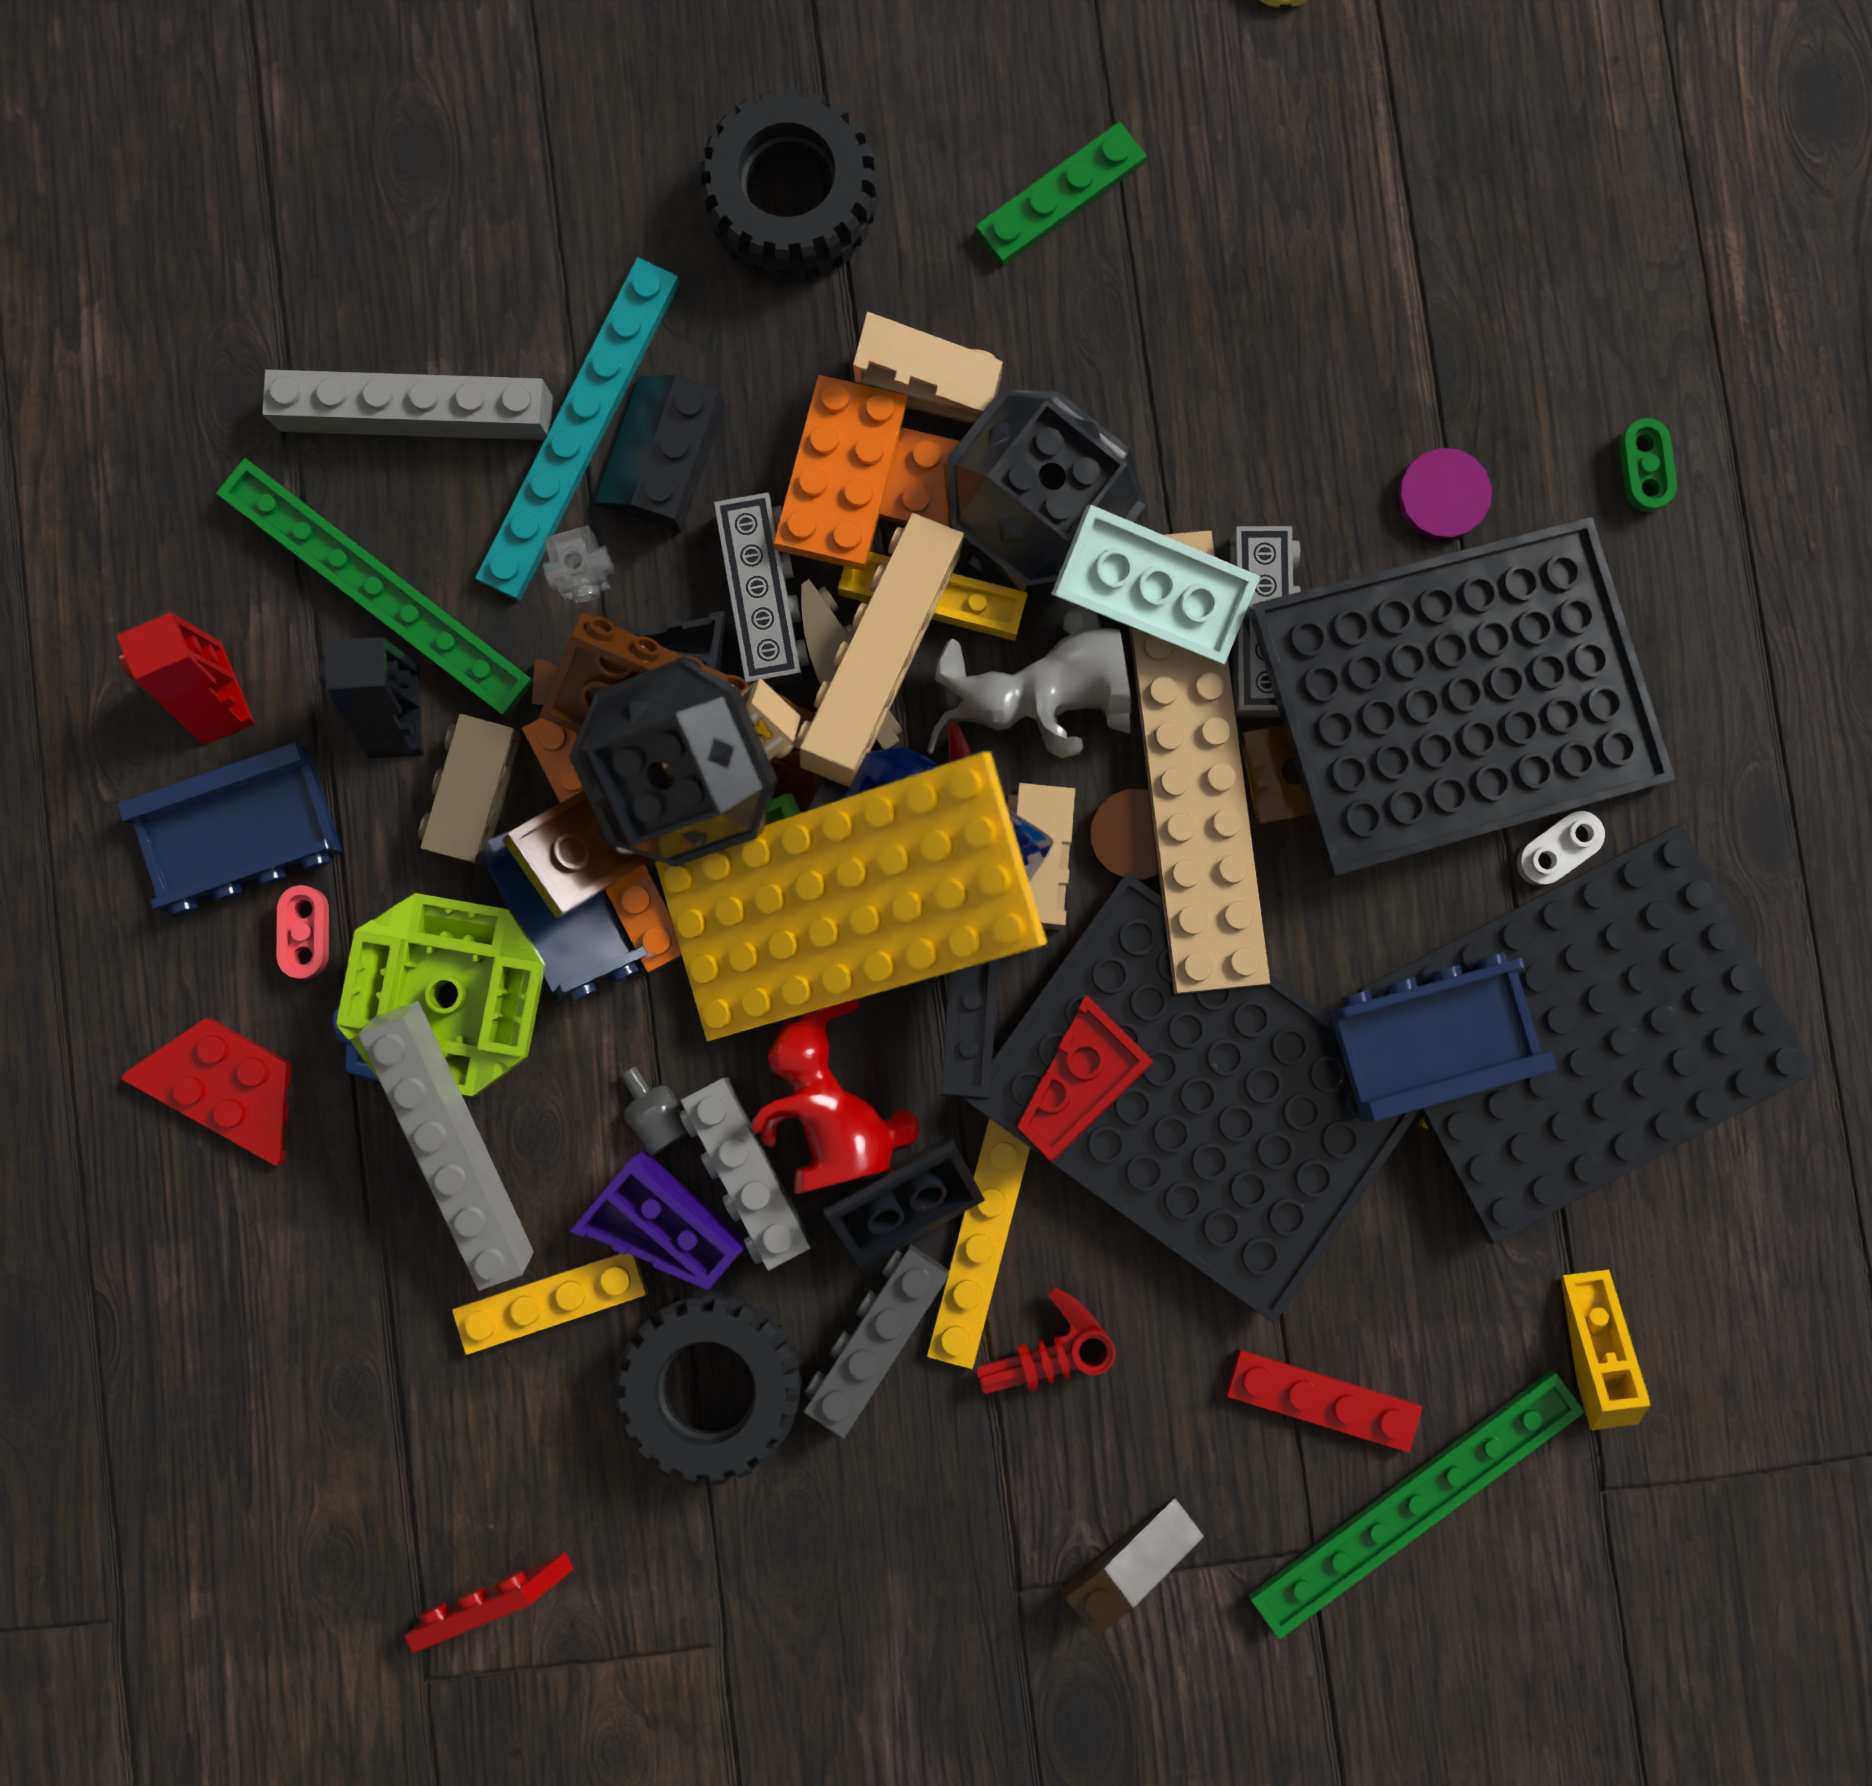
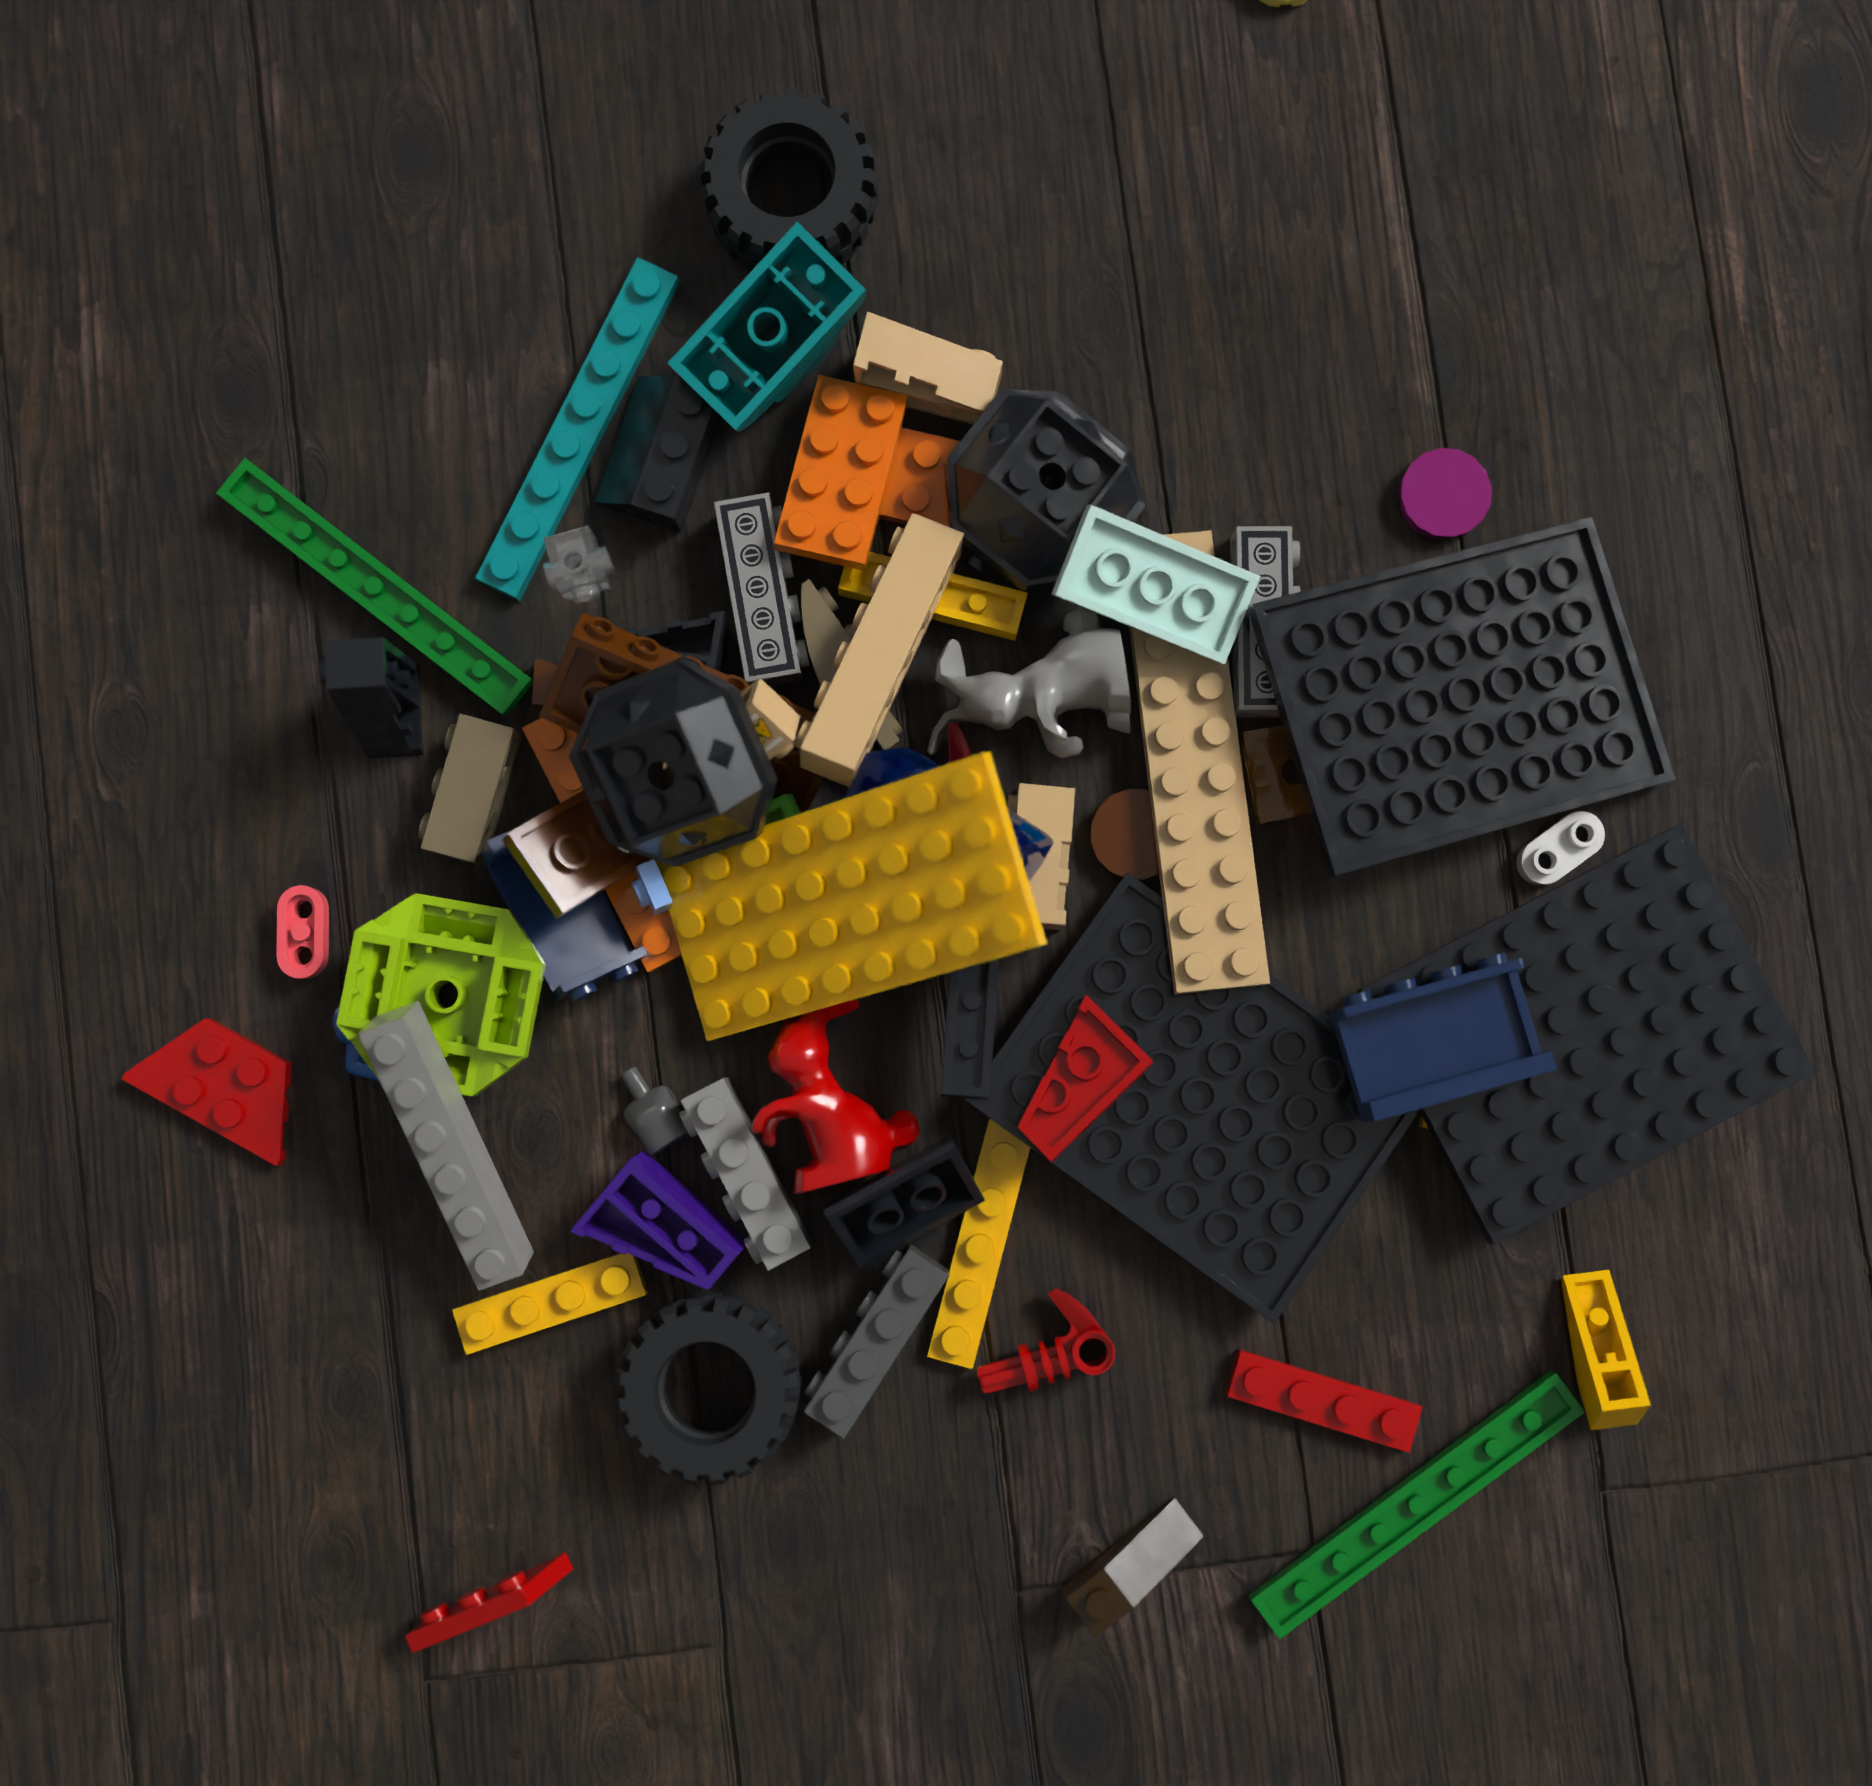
(186, 675): red wedge -> none
(233, 828): dark blue panel -> none
(407, 404): light grey brick -> none
(651, 889): none -> light blue plate
(770, 330): none -> teal brick
(1061, 194): green plate -> none
(1649, 467): green plate -> none

